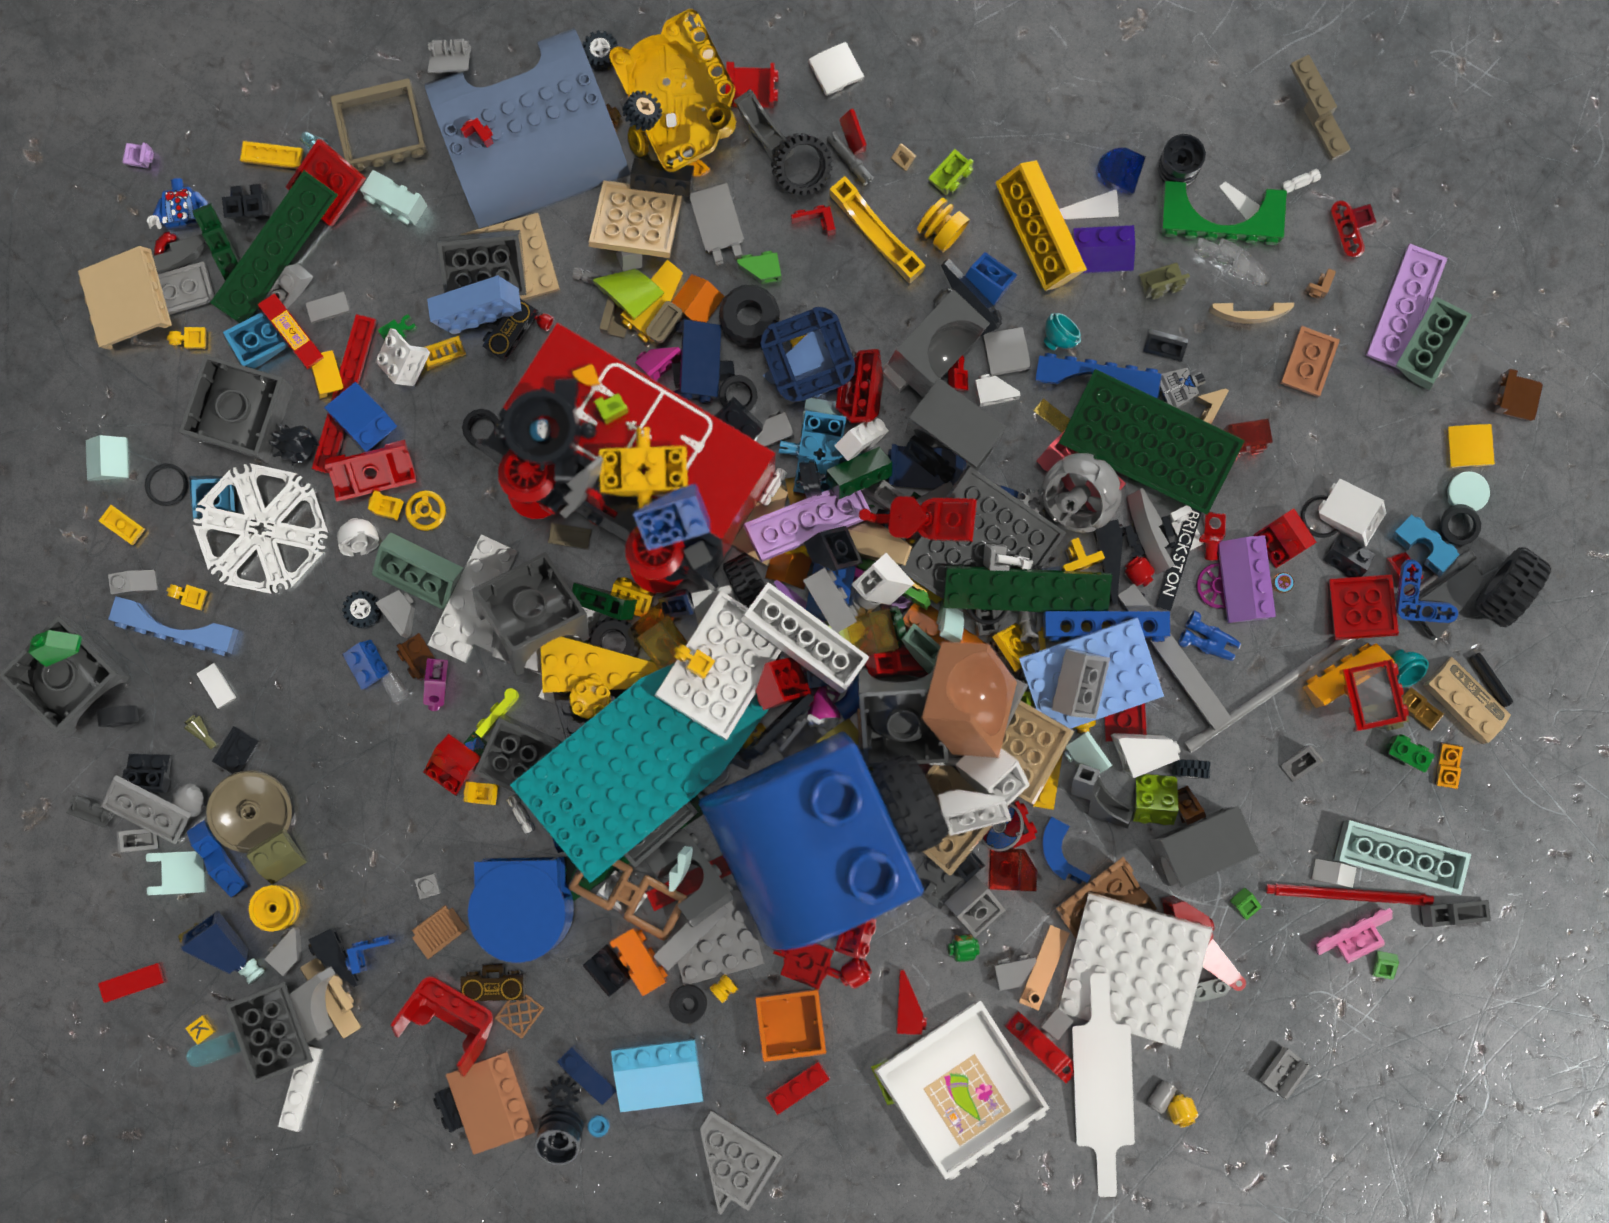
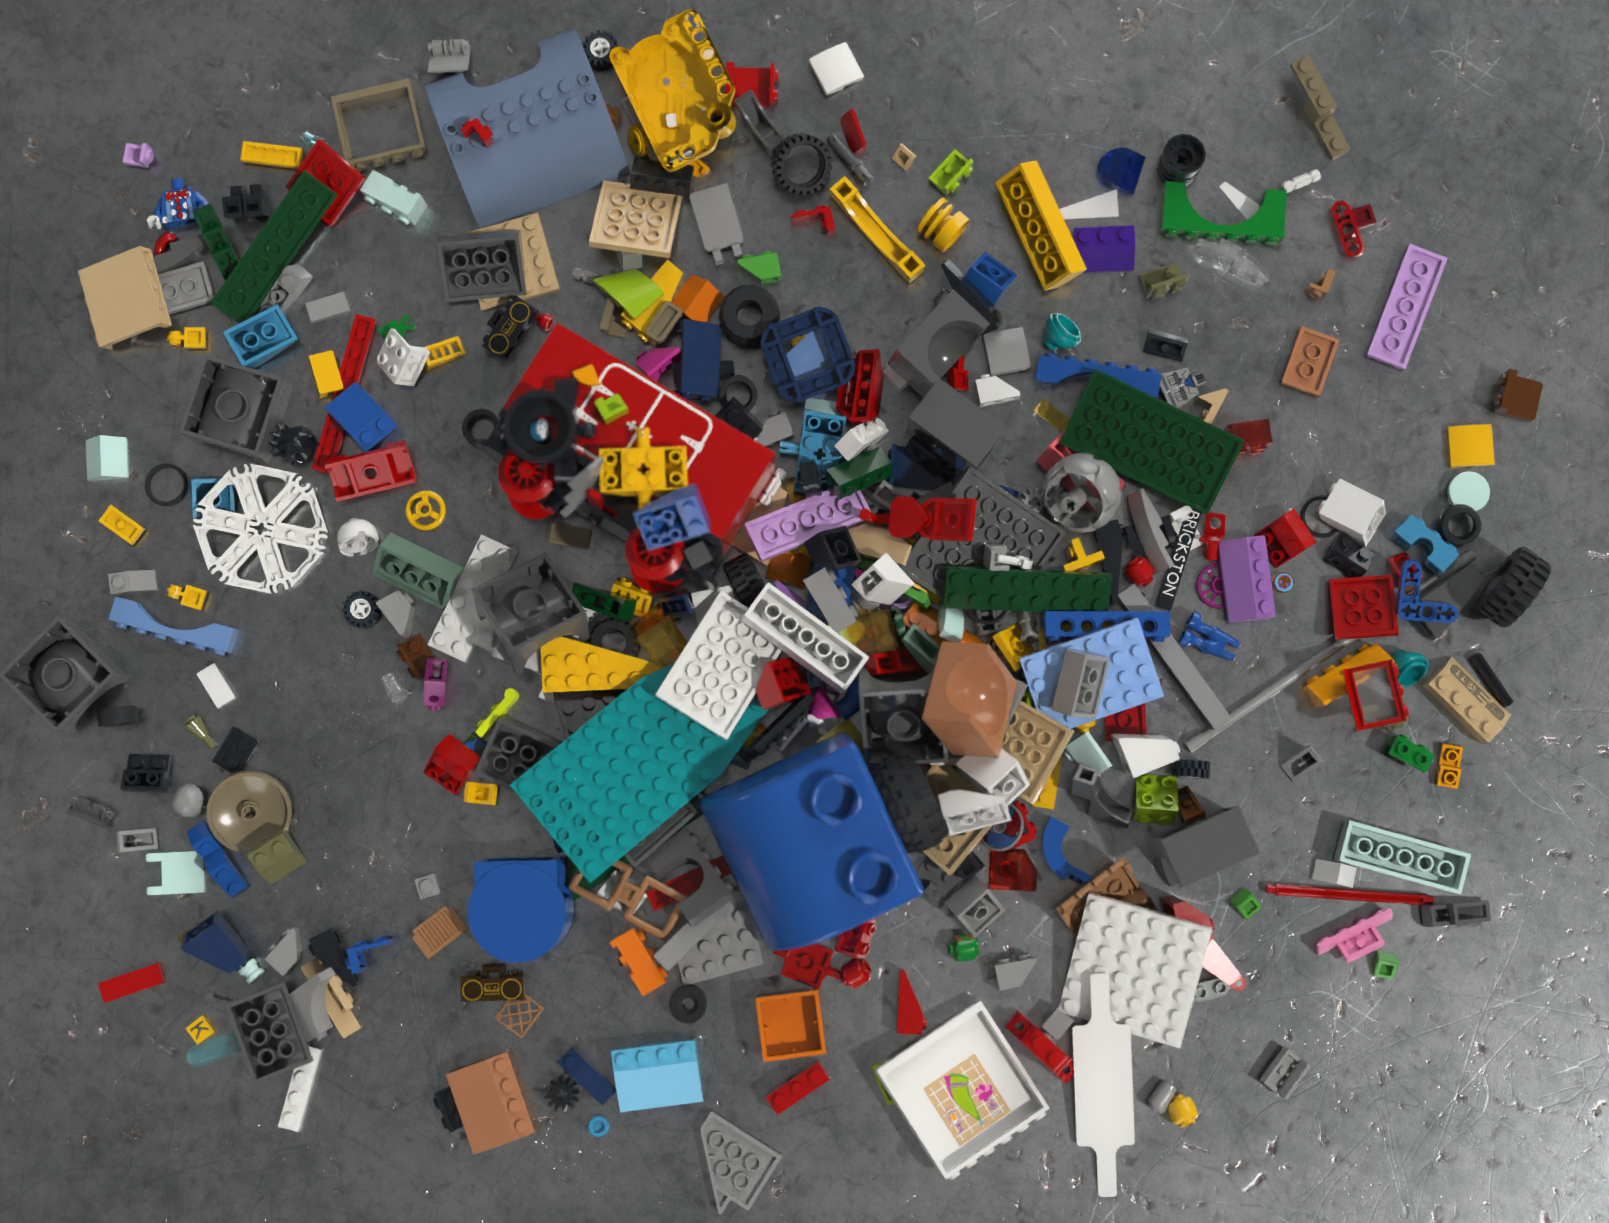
(54, 646): green slope -> none
(145, 809): light grey tile -> none
(262, 908): yellow wheel -> none
(290, 331): red tile -> none
(365, 663): blue bracket -> none
(385, 505): yellow bracket -> none
(454, 1008): red windscreen -> none
(474, 304): medium blue brick -> none
(520, 814): white axle -> none
(559, 1135): black wheel -> none
(589, 698): yellow dish -> none
(607, 970): black bracket -> none
(642, 110): black wheel -> none
(679, 871): light aqua slope -> none
(698, 663): yellow plate -> none
(723, 988): yellow wheel -> none
(860, 733): medium nougat window -> none
(1044, 967): light nougat piece -> none
(1226, 312): tan slope -> none
(1421, 709): pearl gold slope -> none
(1433, 342): sand green slope -> none

